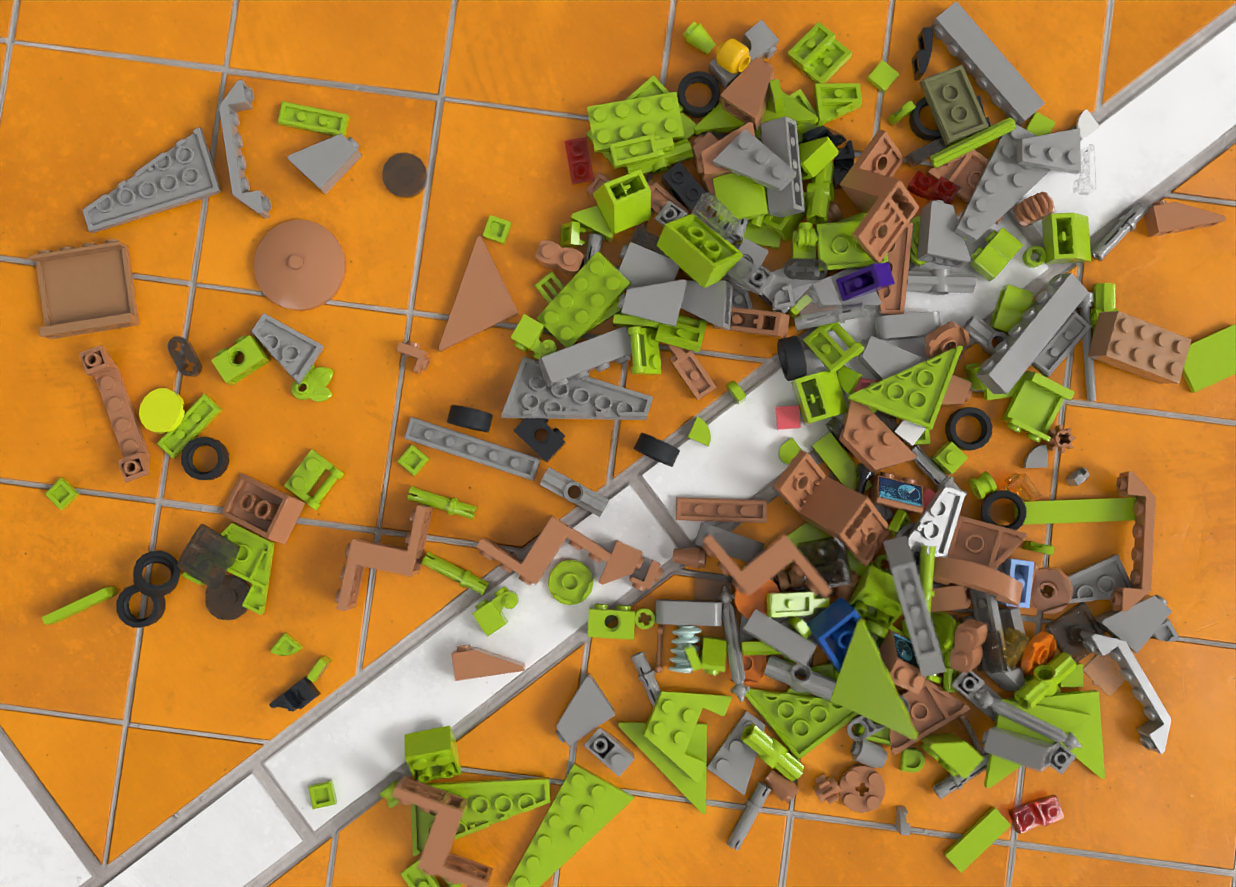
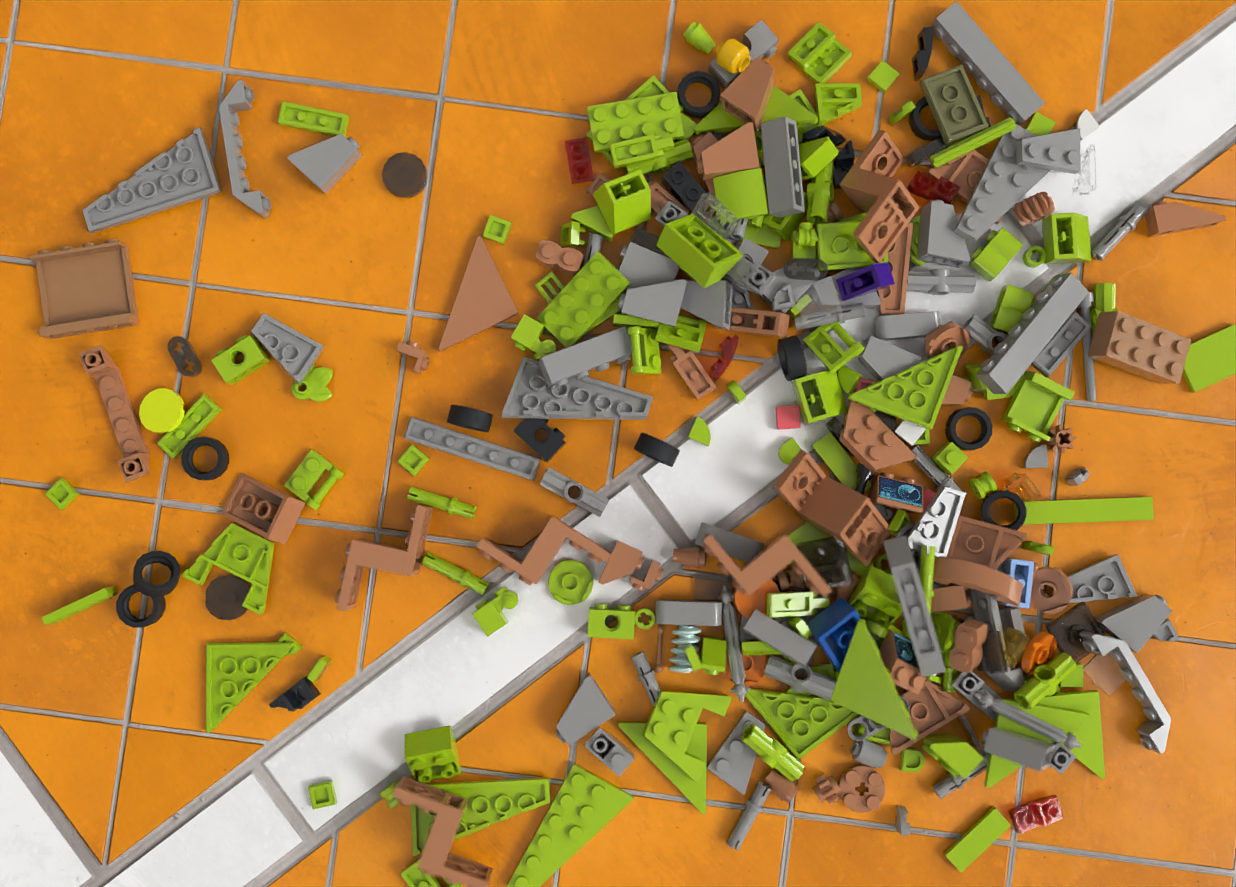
(208, 556): clear smoke slope -> none
(234, 672): none -> lime tile
(299, 265): nougat dish -> none
(478, 663): nougat slope -> none
(721, 510): nougat tile -> none
(727, 352): none -> clear red slope
(754, 160): light grey wing -> none
(777, 95): lime tile -> none
(1142, 553): nougat slope -> none

